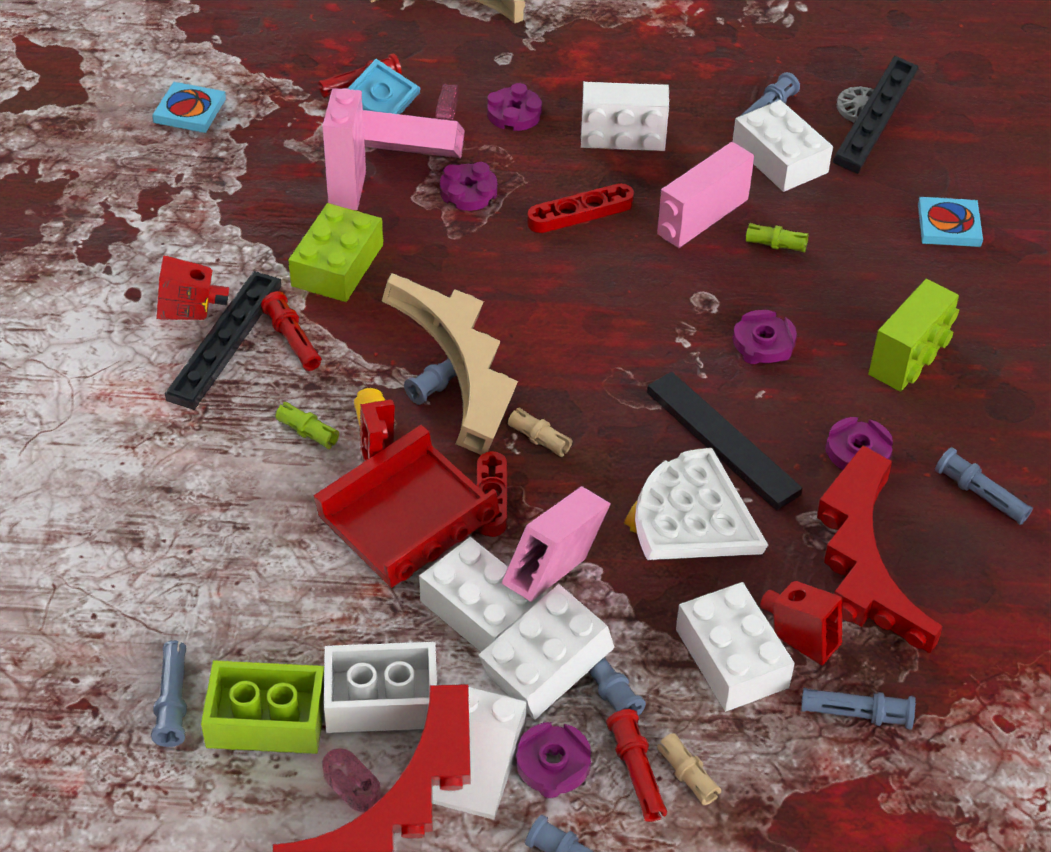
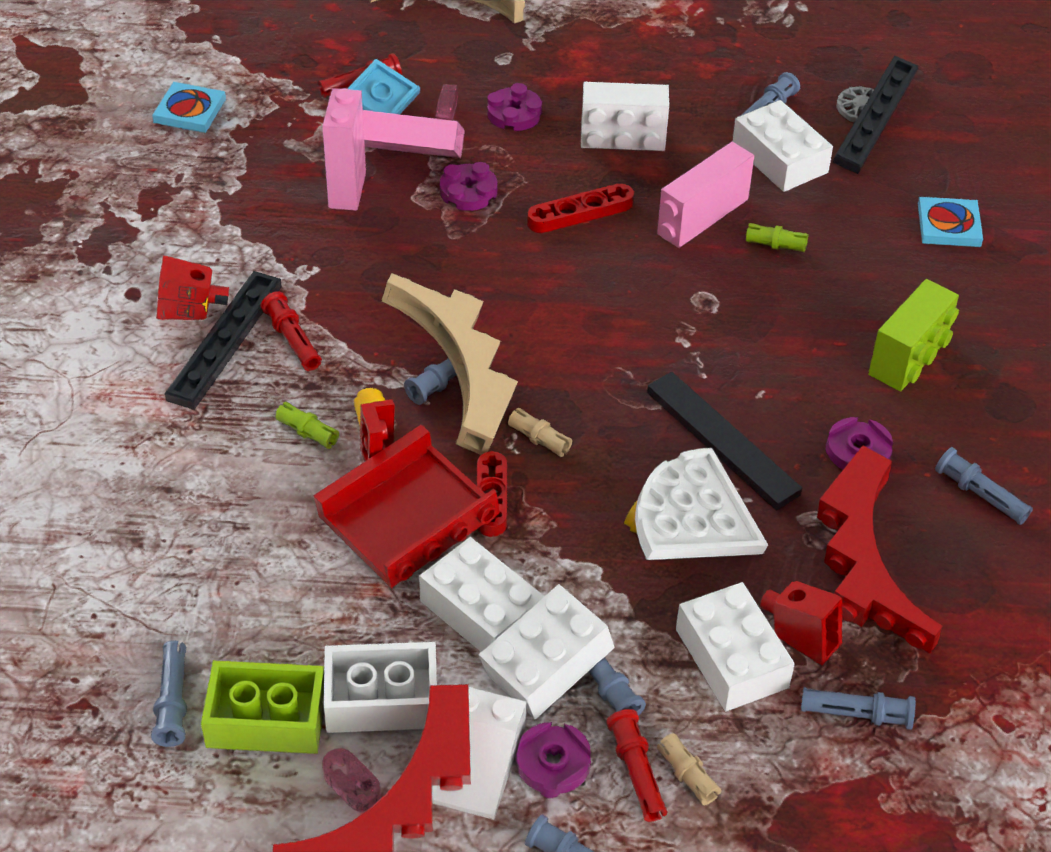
(336, 252): lime brick -> none
(555, 543): bright pink brick -> none
(766, 350): magenta plate -> none

